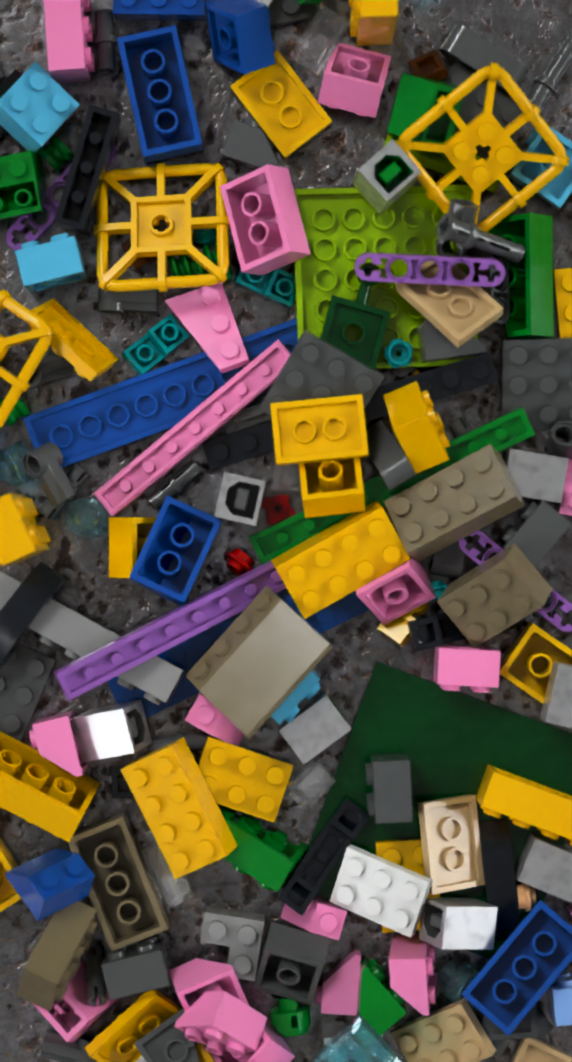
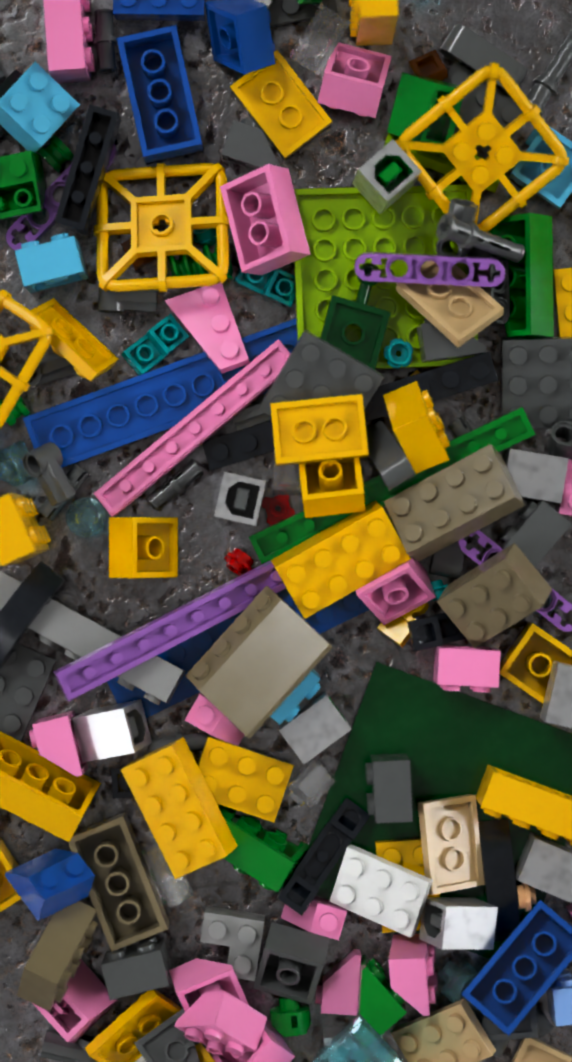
(94, 976): dark grey pin -> none
(175, 550): blue slope -> none

